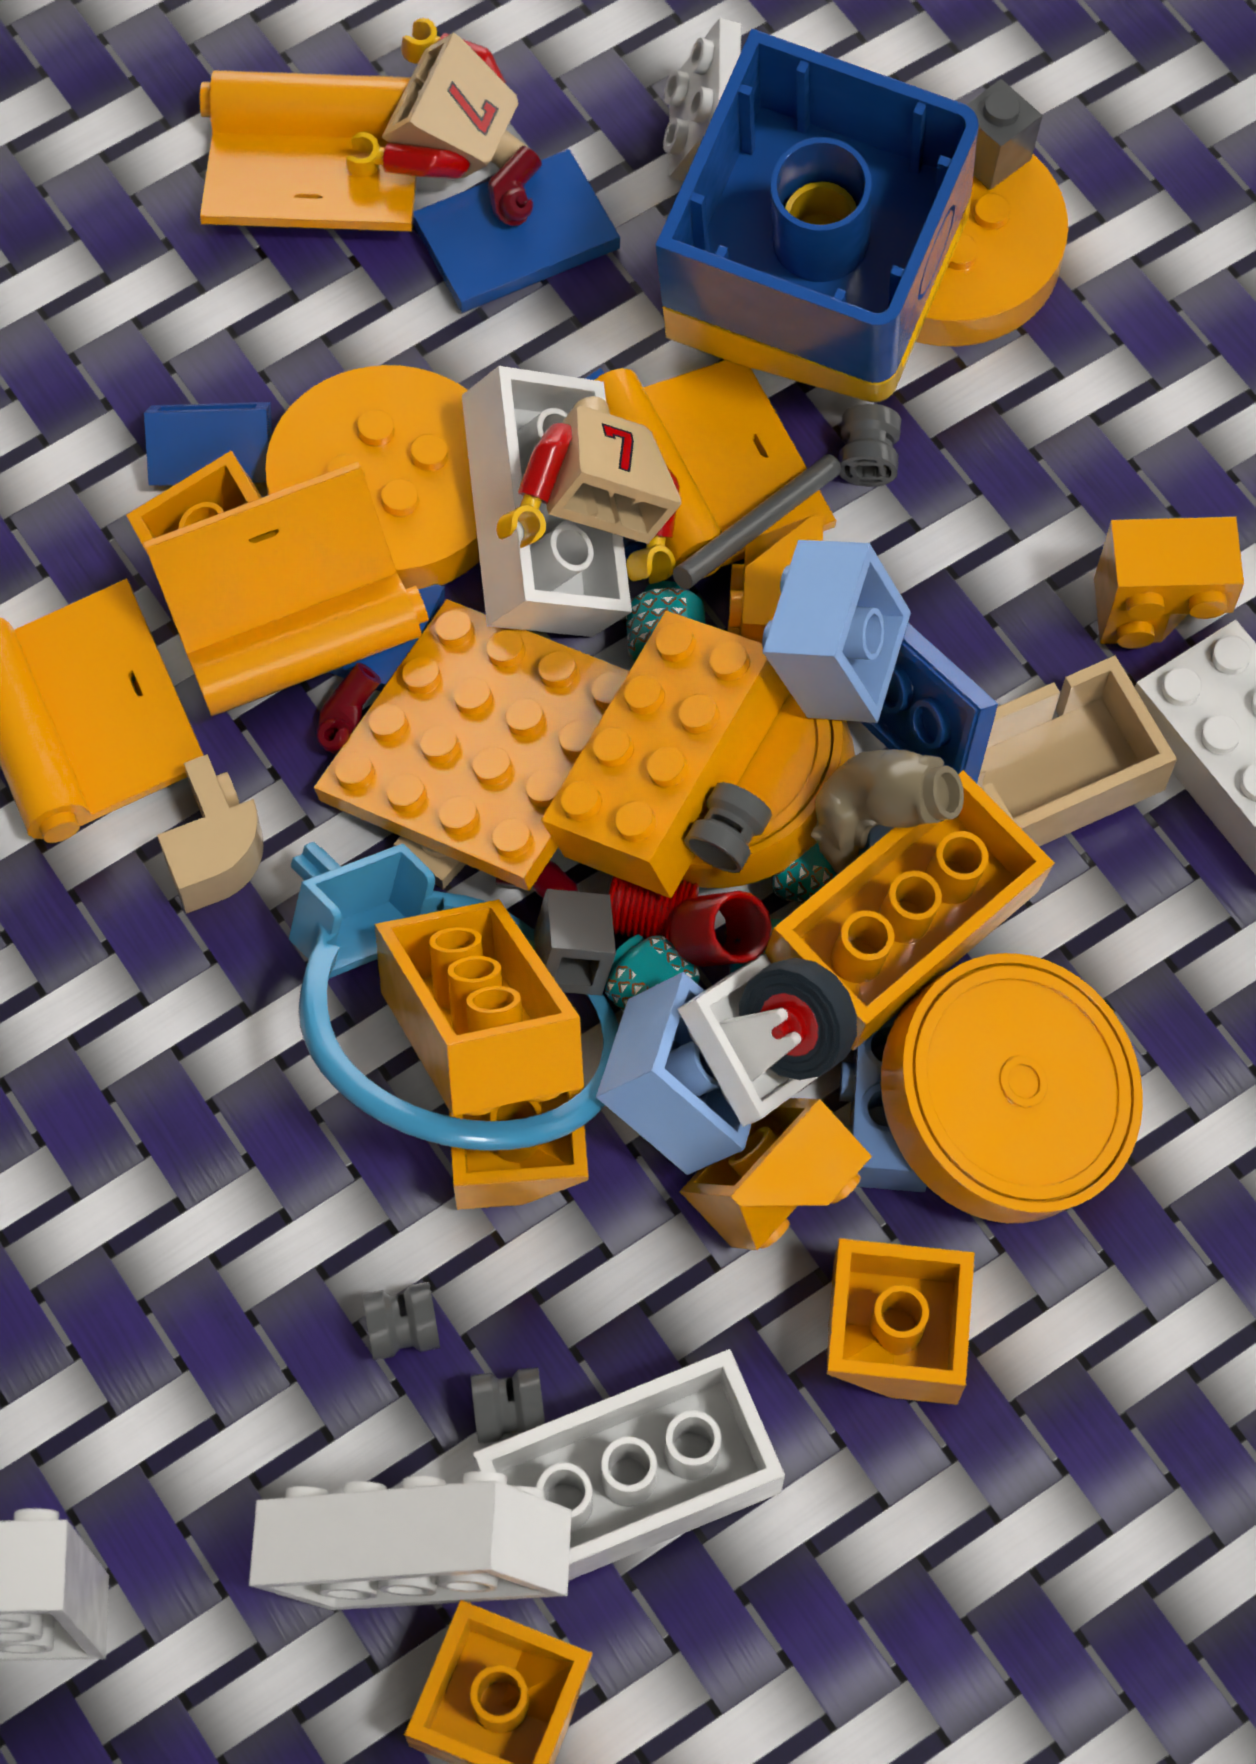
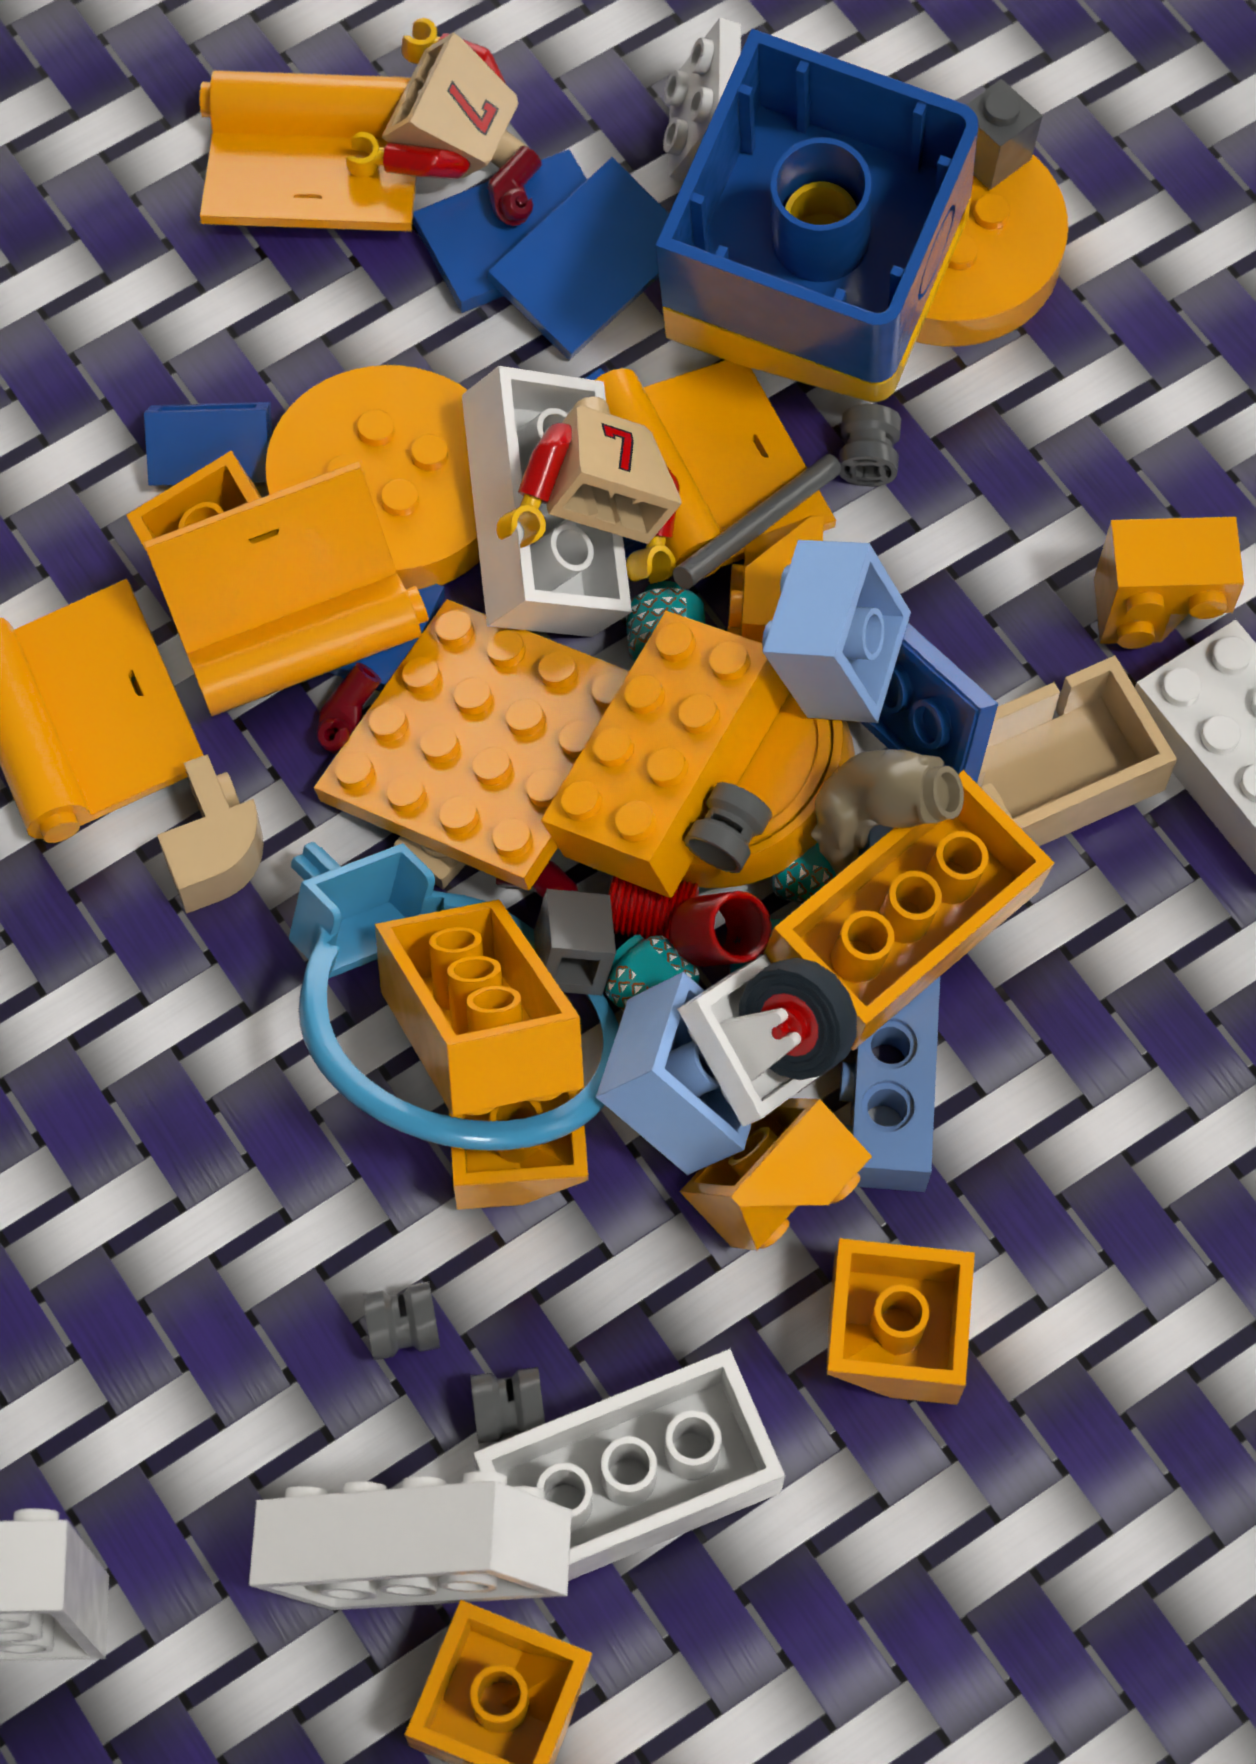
(585, 259): none -> blue tile
(1011, 1088): light orange brick -> none

